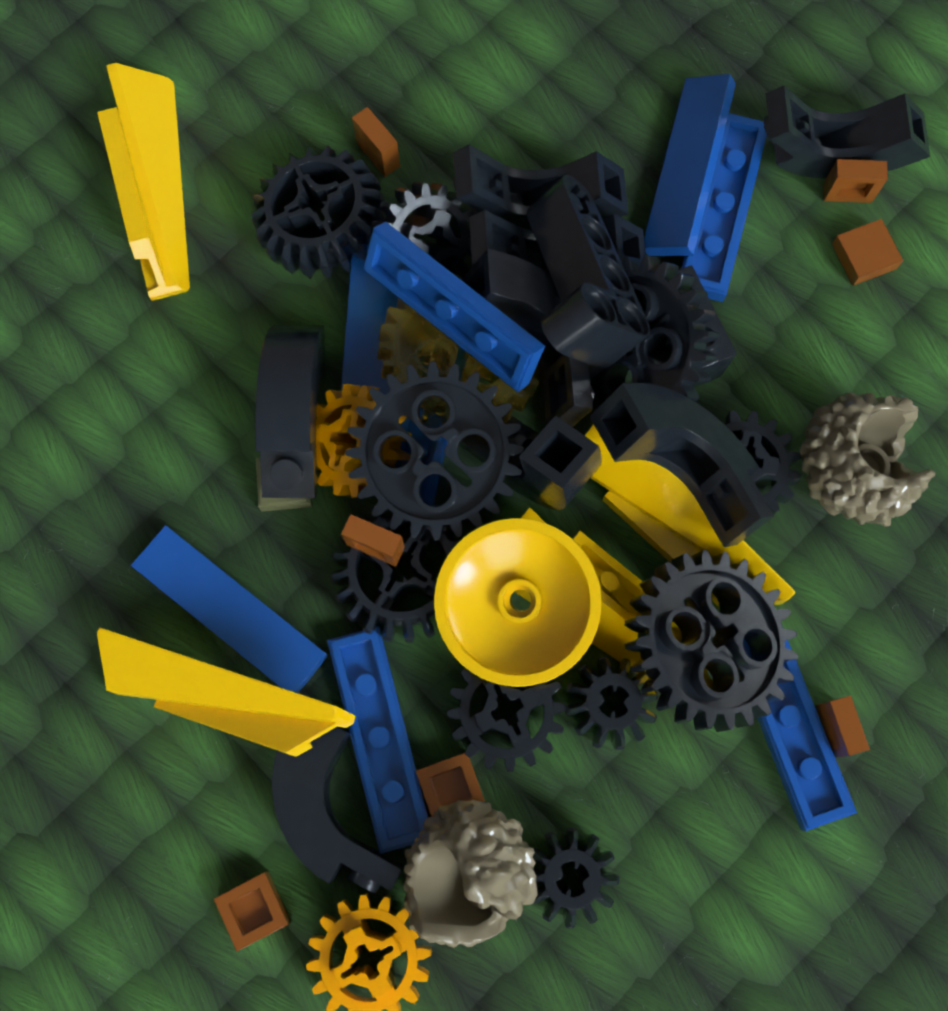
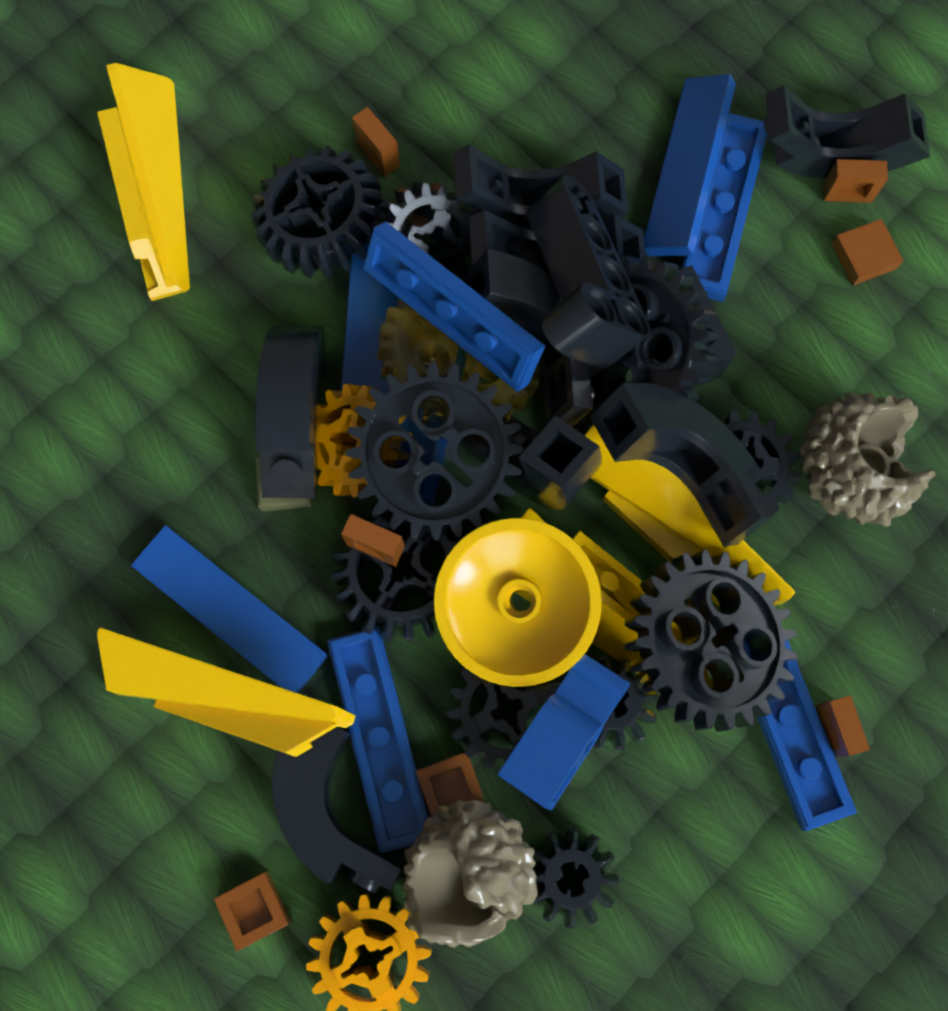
(564, 732): none -> blue piece

